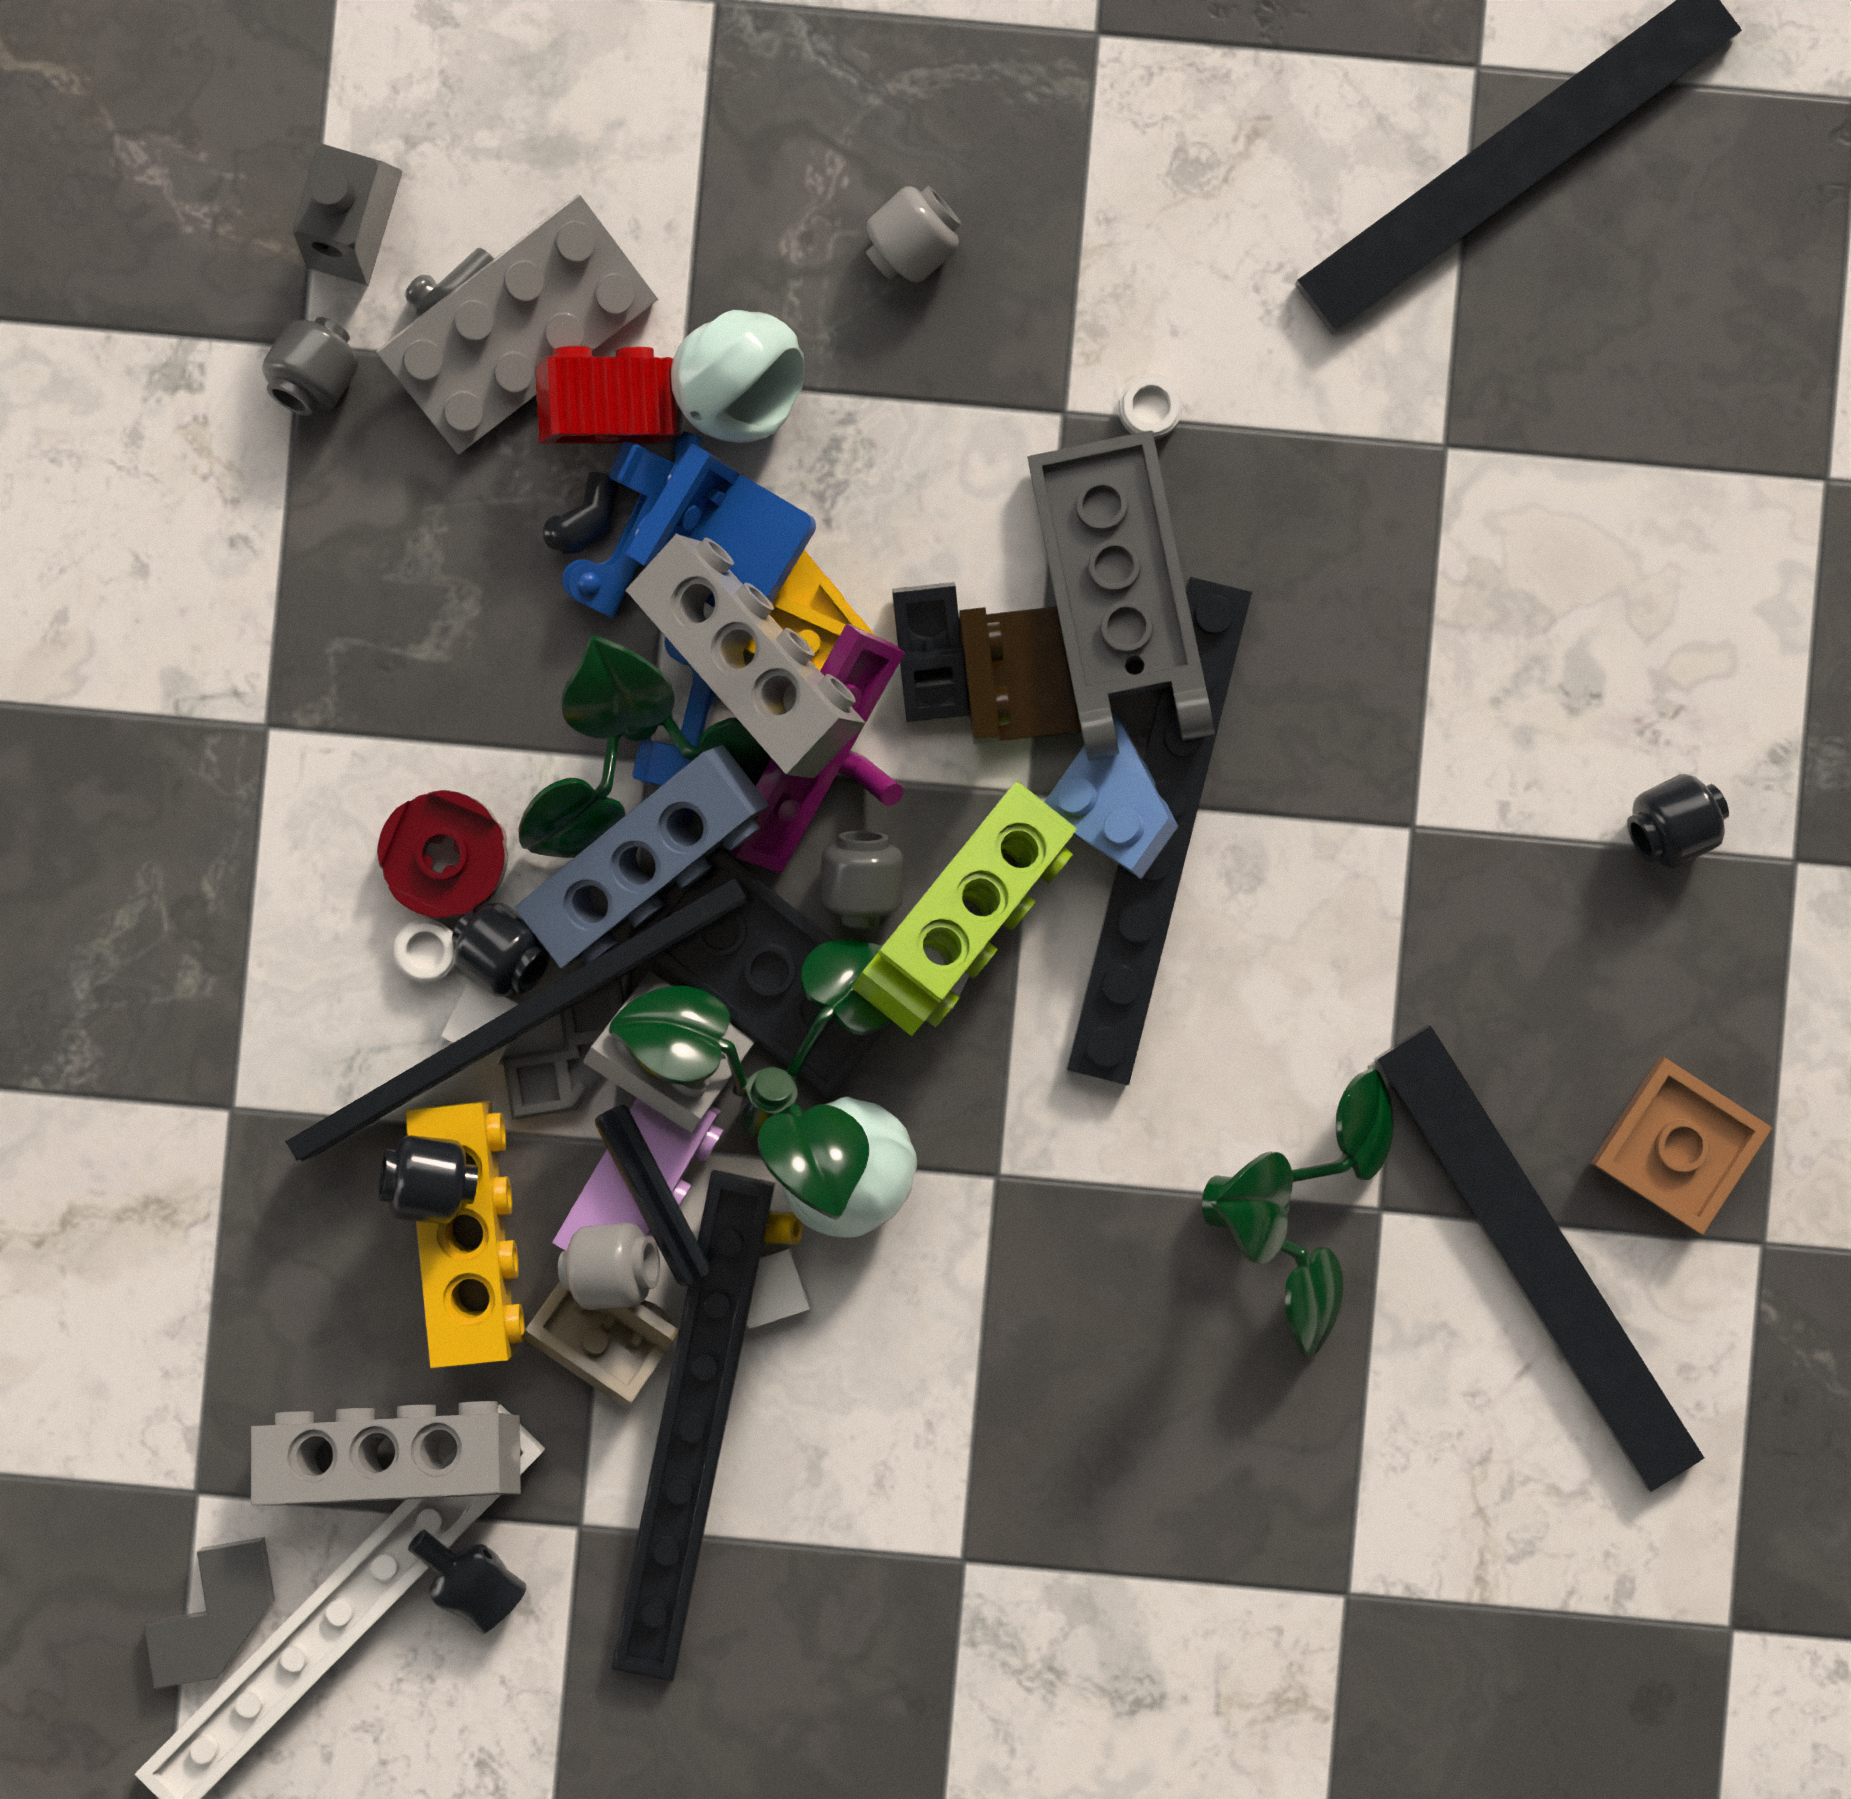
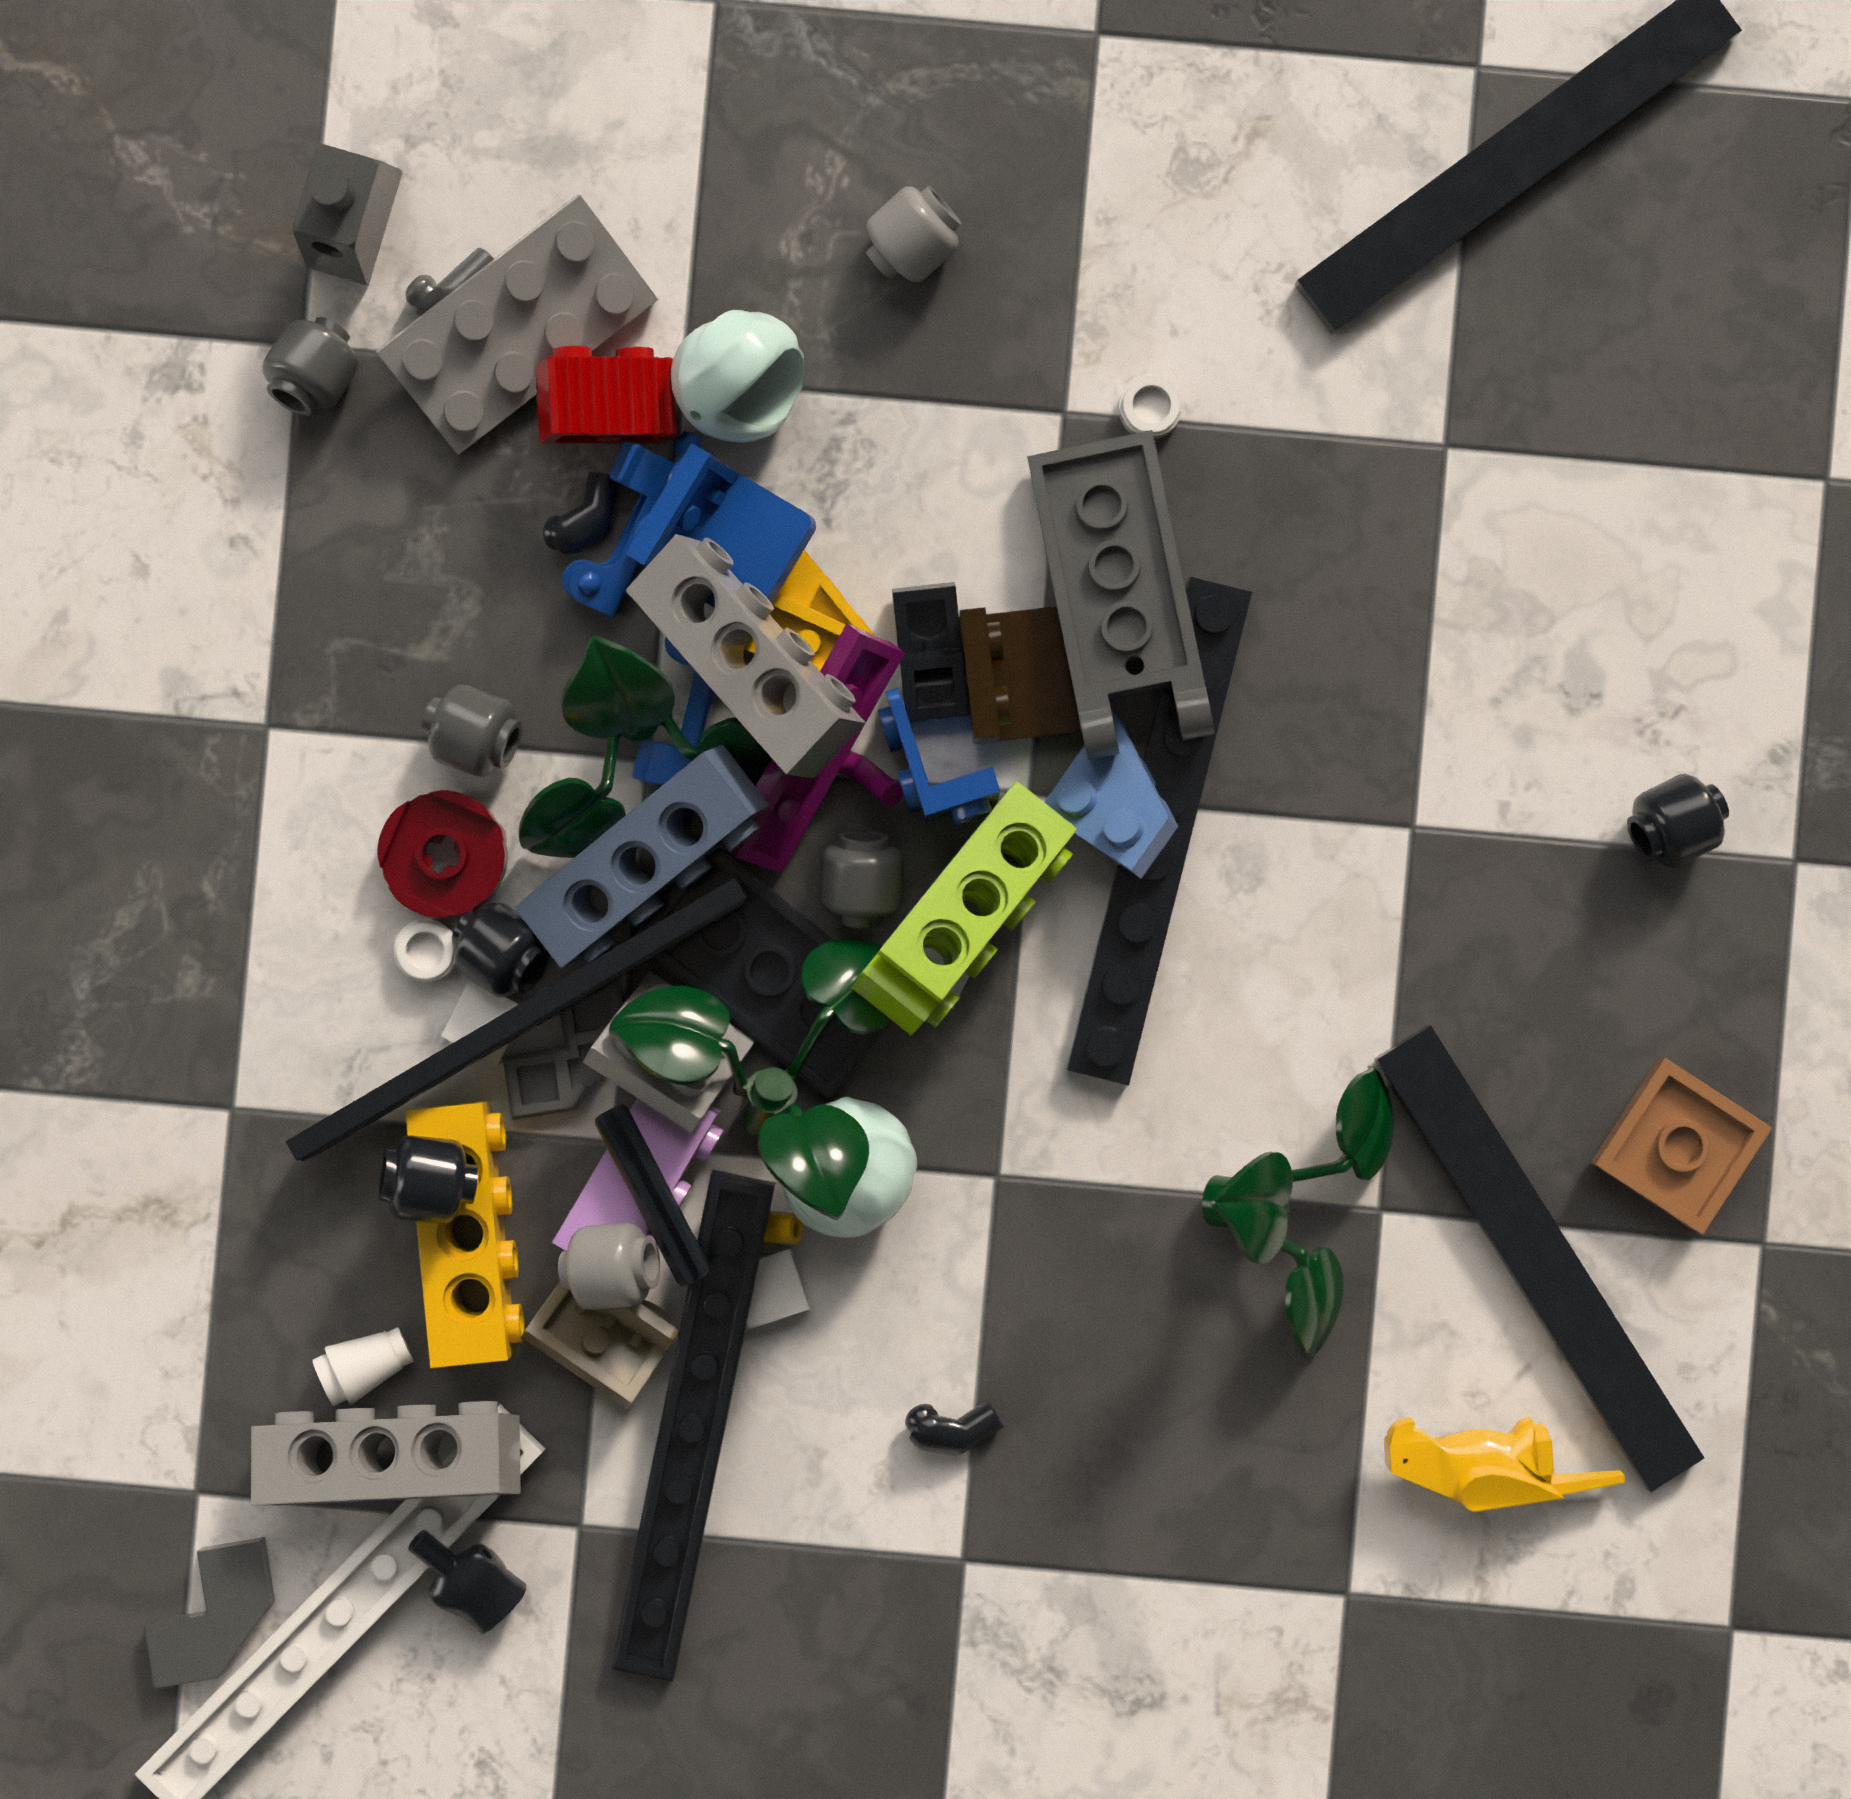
(361, 1364): none -> white cone
(471, 730): none -> dark grey head
(951, 1435): none -> black arm
(961, 798): none -> blue bracket
(1486, 1466): none -> yellow animal

